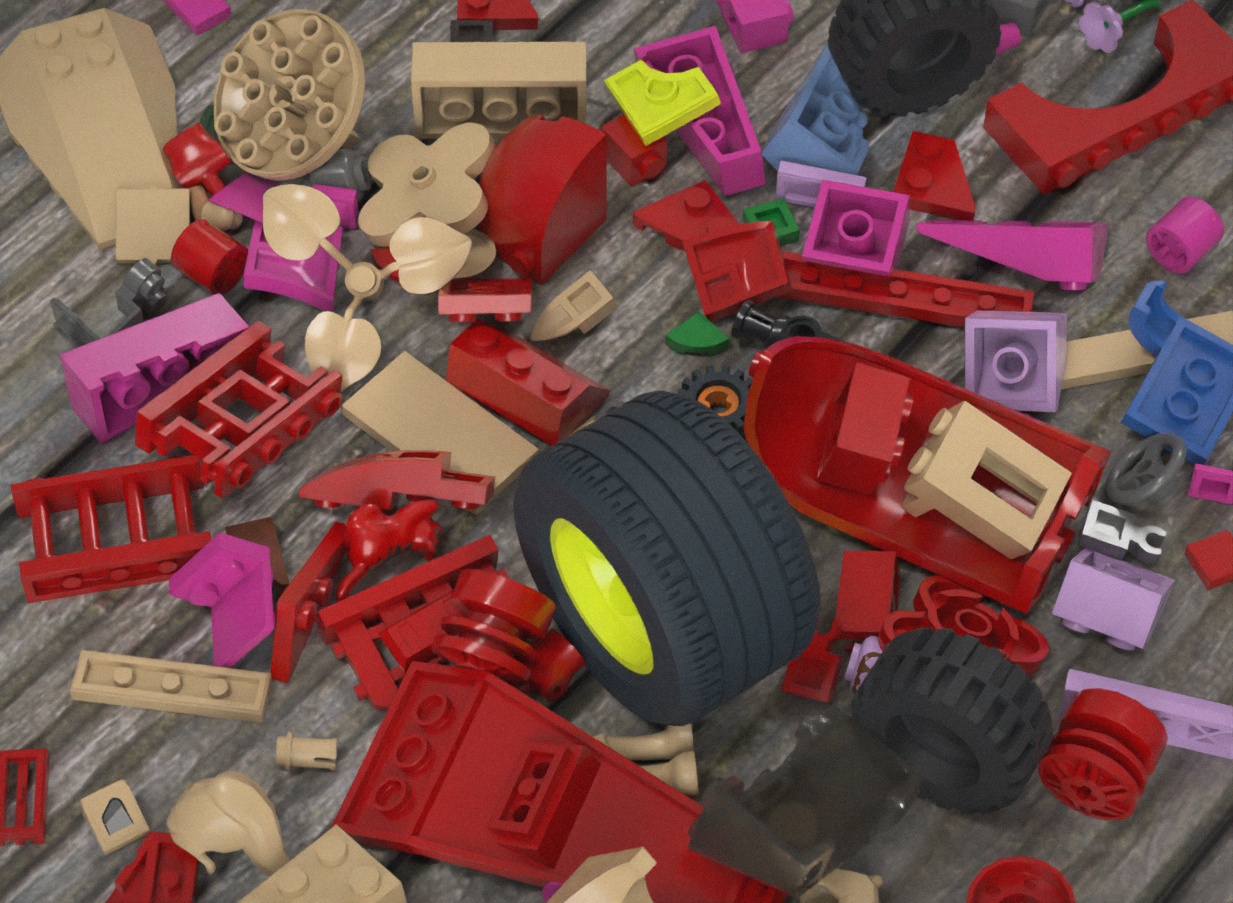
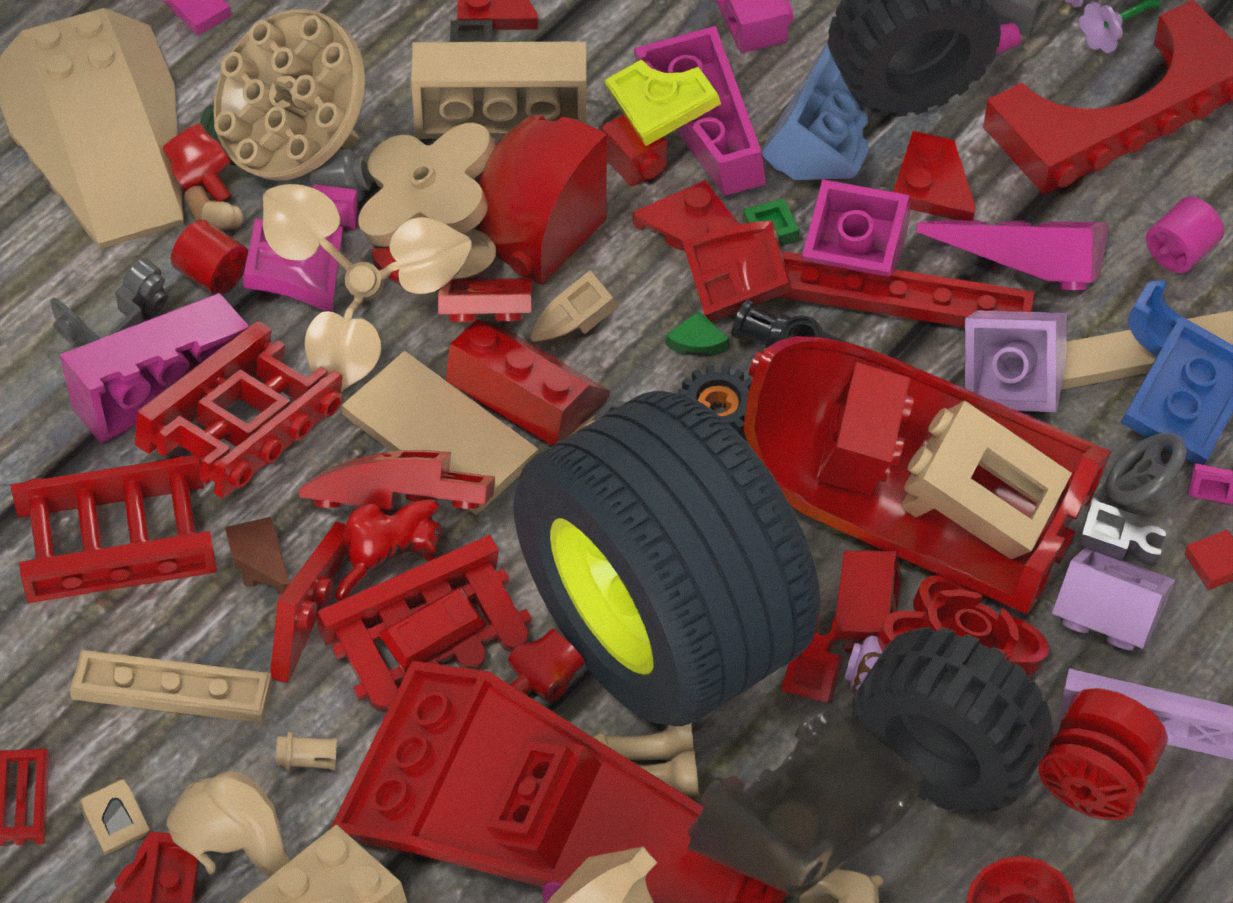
(150, 223): tan piece -> none
(237, 585): dark pink bracket -> none
(245, 195): dark pink sticker -> none
(496, 620): red wheel -> none
(801, 183): lavender tile -> none

